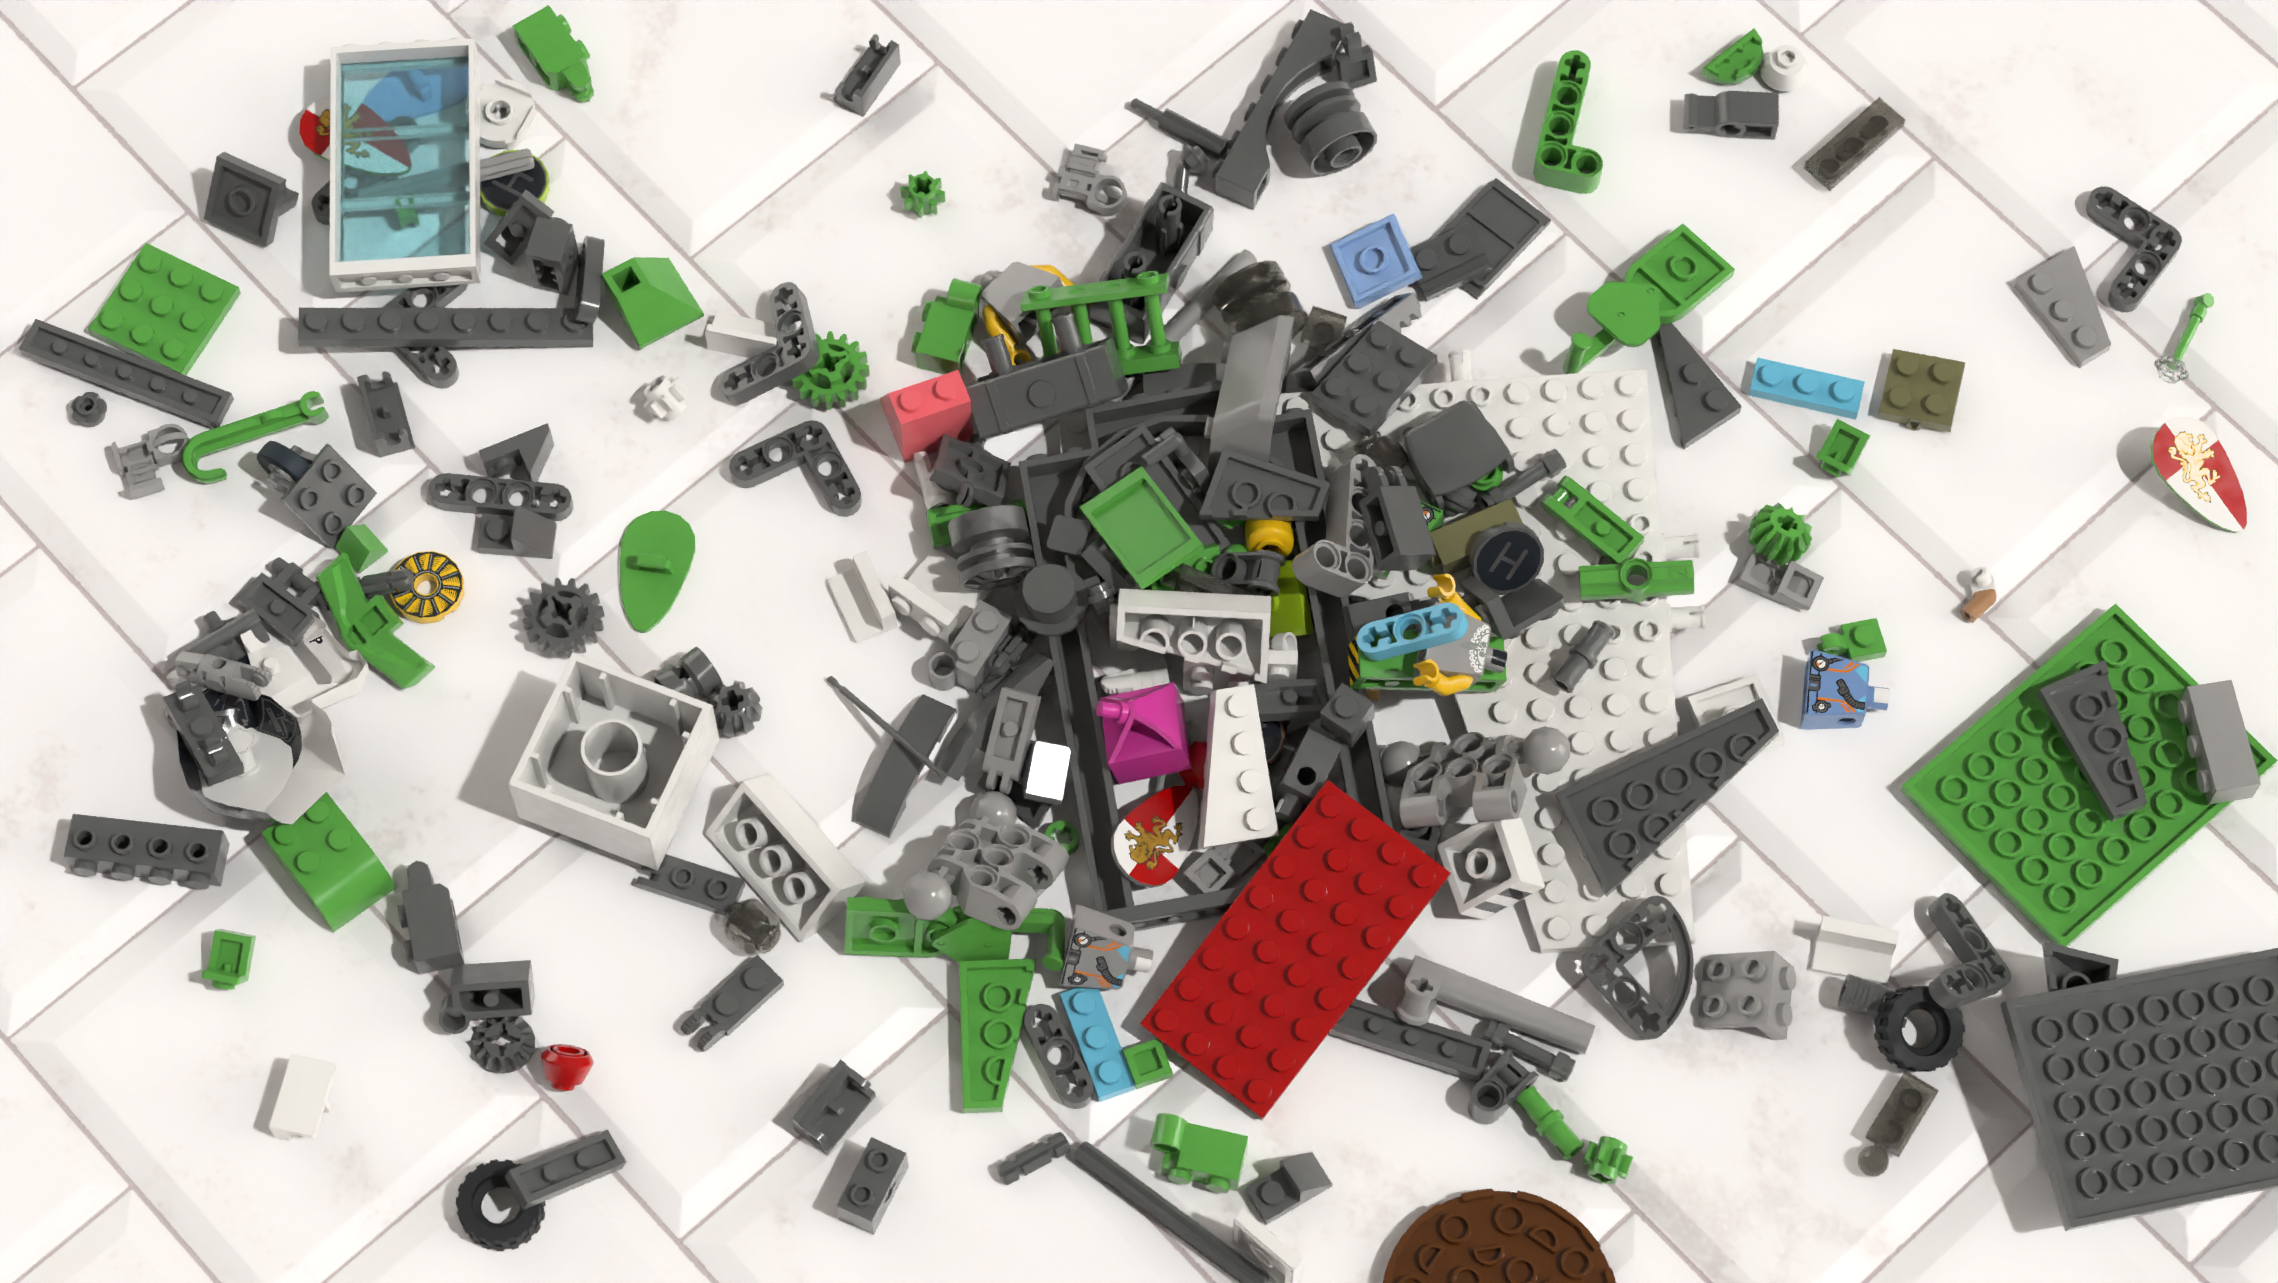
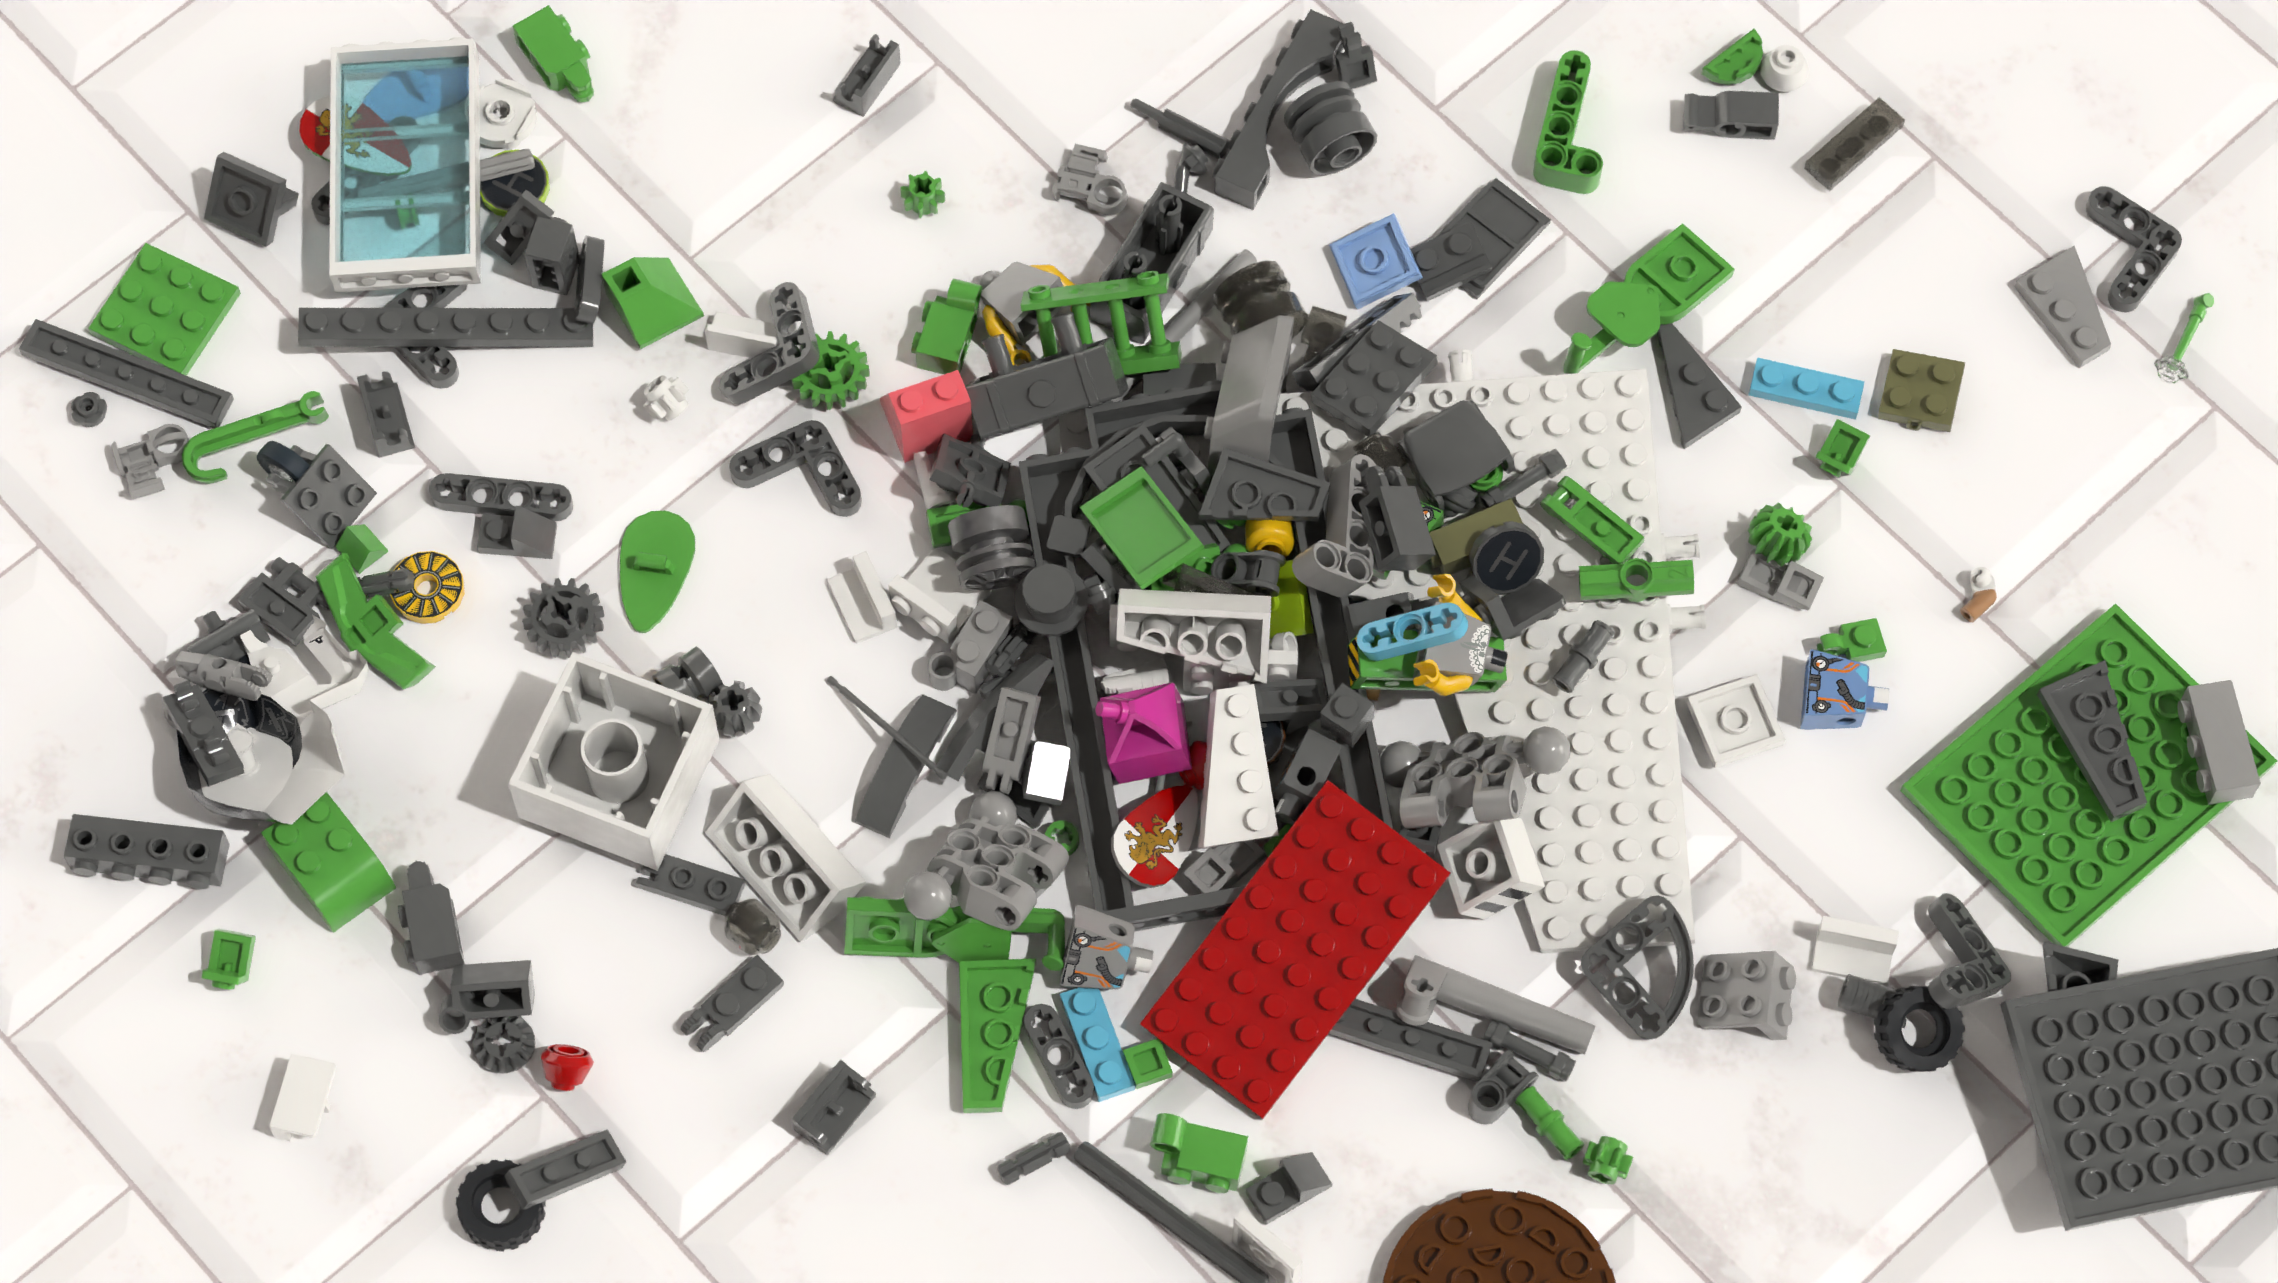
(525, 449): dark grey slope -> none
(872, 1185): dark grey brick -> none
(1645, 800): dark grey wing -> none
(1896, 1123): clear smoke plate -> none
(2199, 472): shield -> none

